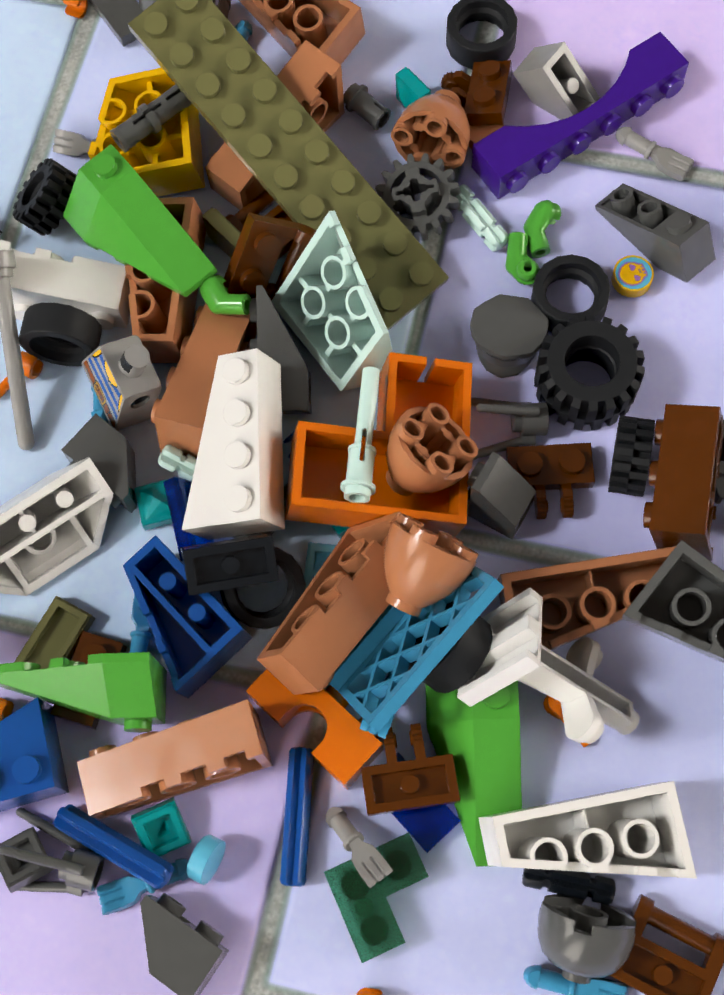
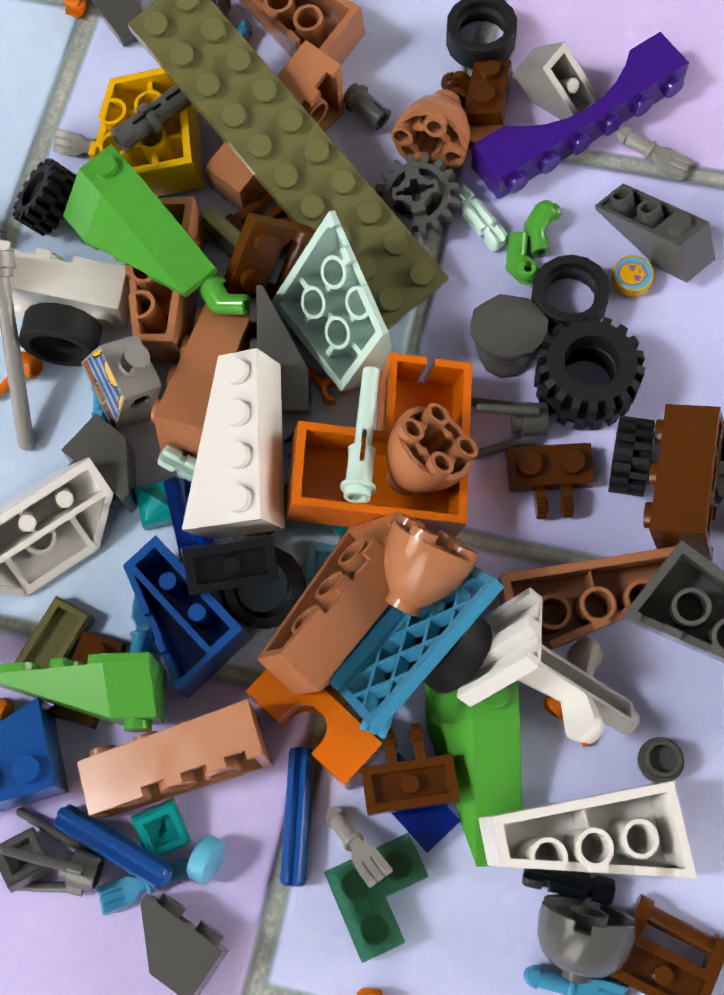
(324, 384): none -> orange hand
(409, 87): teal tile -> none
(499, 496): dark grey slope -> none
(660, 760): none -> dark grey plate

